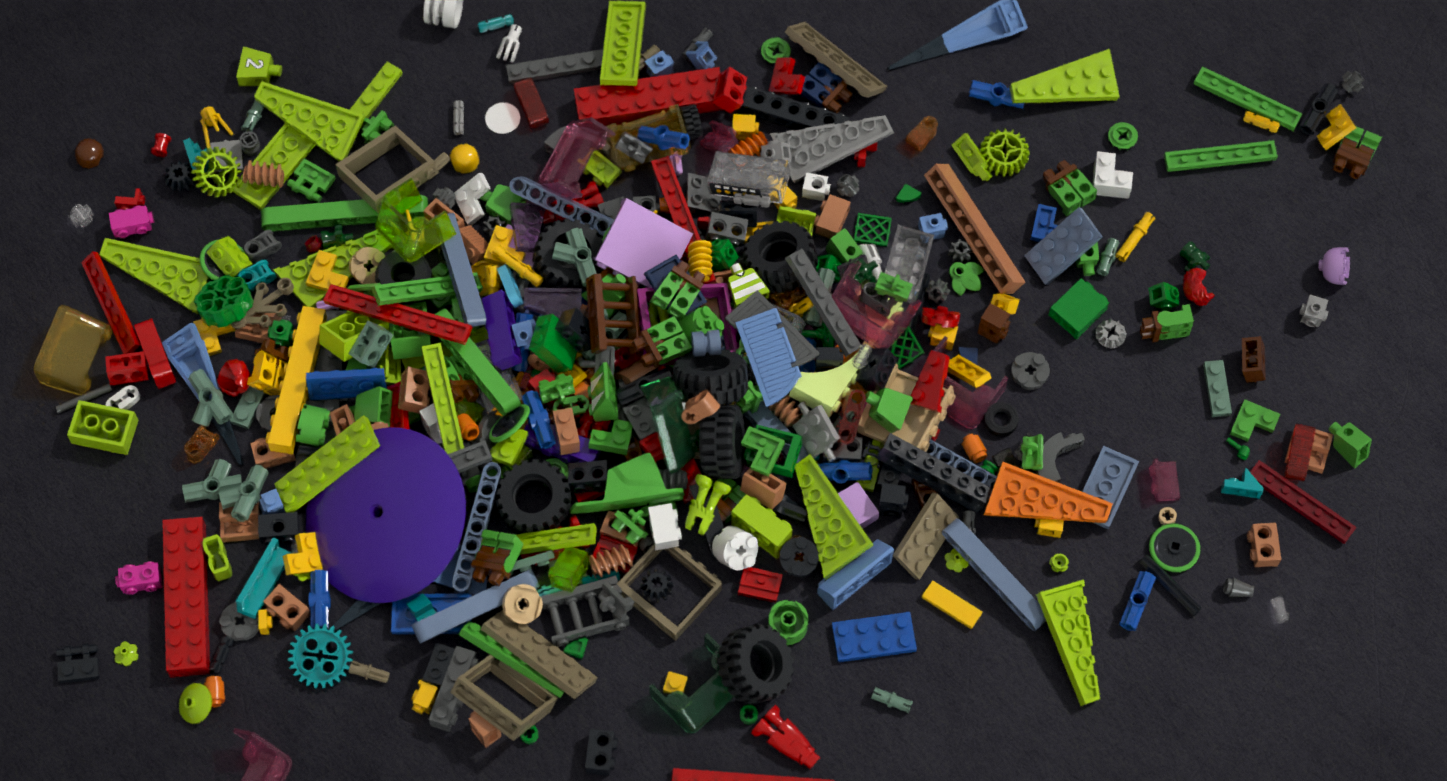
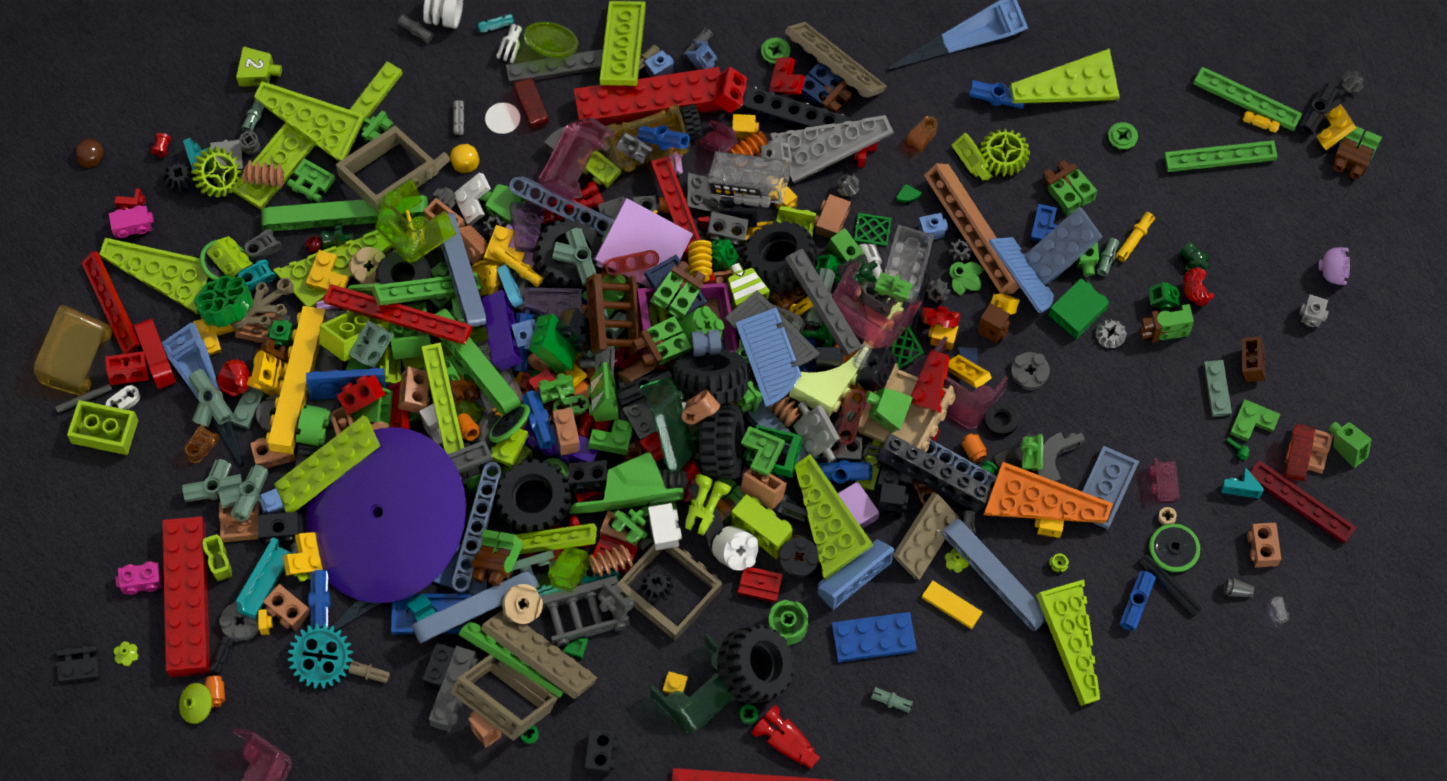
(81, 215): clear gear -> none
(210, 118): yellow plant -> none
(360, 393): none -> red brick
(415, 28): none -> dark grey pin
(424, 697): yellow brick -> none
(550, 39): none -> clear neon green dish
(621, 262): none -> clear red beam
(815, 180): white brick -> none
(1023, 272): none -> medium blue piece
(1110, 181): white brick -> none

